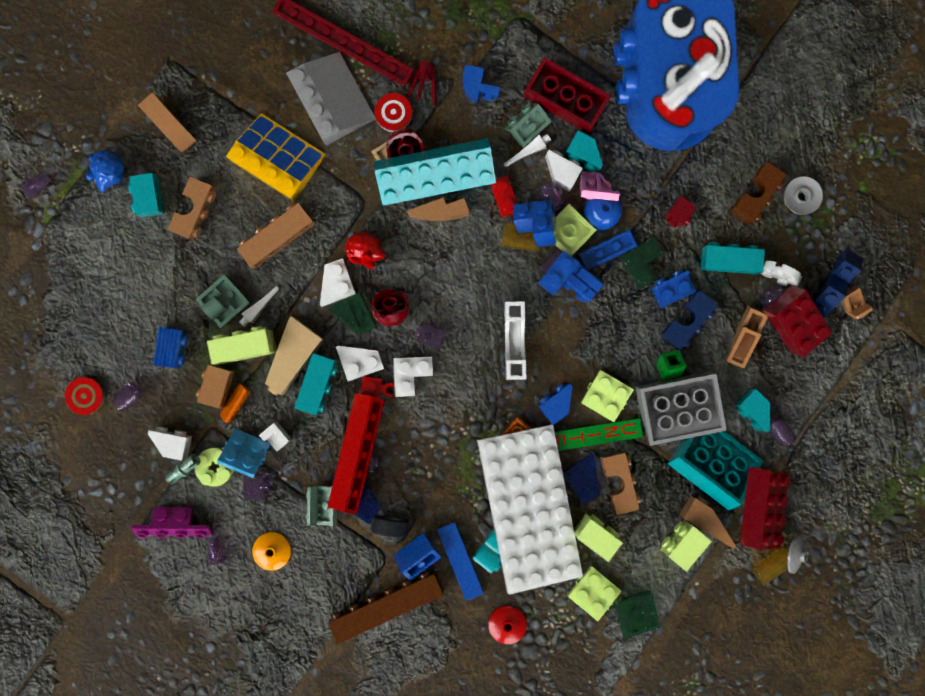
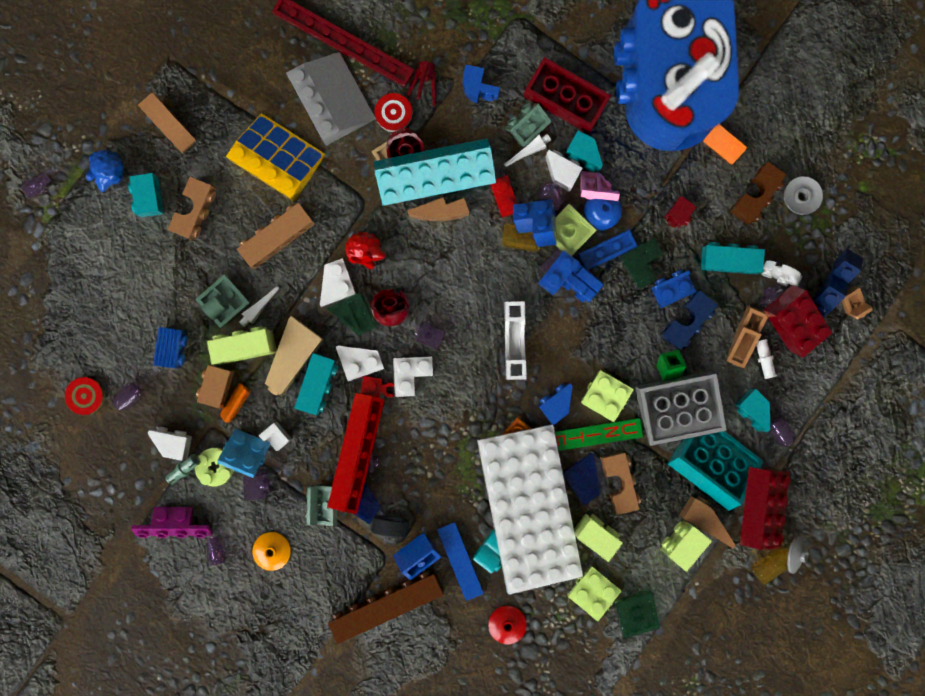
(724, 144): none -> orange slope
(765, 359): none -> white pin

